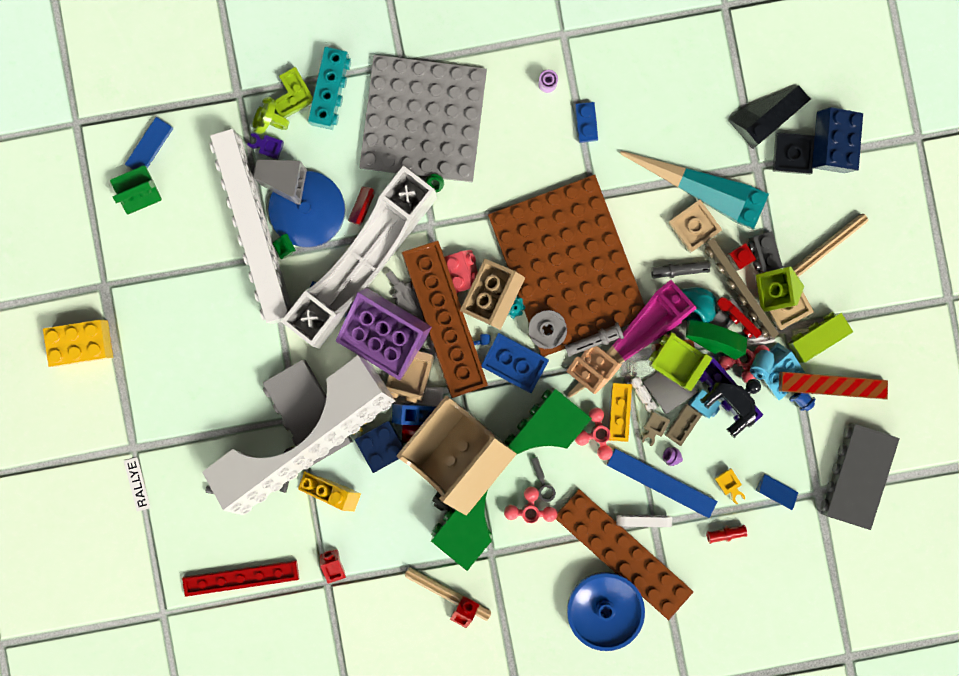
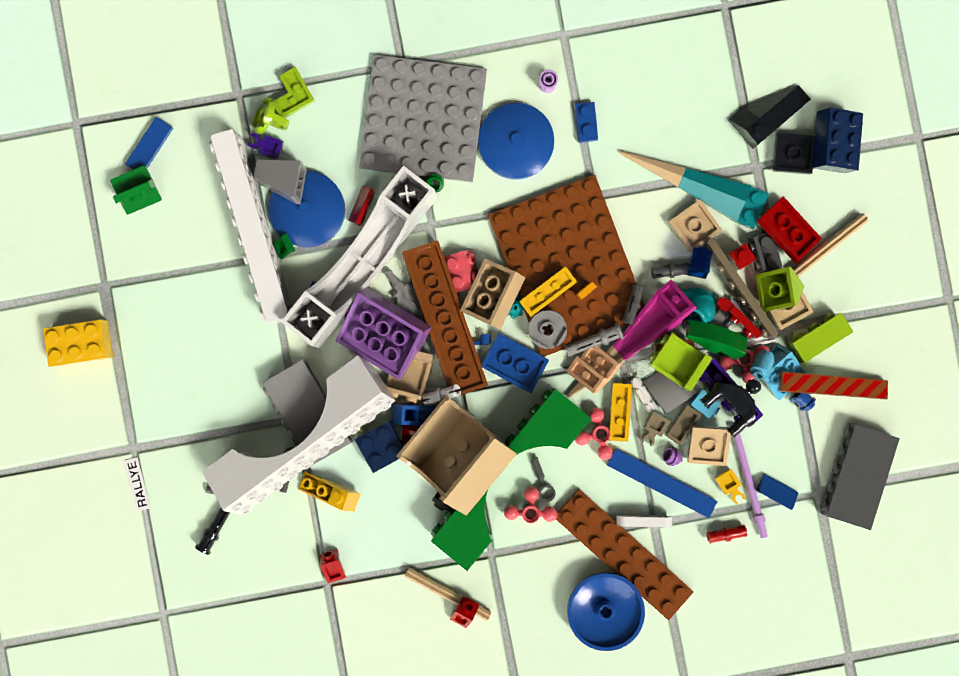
(212, 533): none -> black pin
(240, 578): red tile -> none
(329, 88): teal brick -> none
(440, 393): none -> white pin
(516, 141): none -> blue dish
(548, 291): none -> yellow plate
(586, 290): none -> light orange tile
(632, 304): none -> dark grey pin
(699, 262): none -> clear blue brick
(708, 445): none -> tan plate
(759, 517): none -> lavender bar
(789, 229): none -> red plate

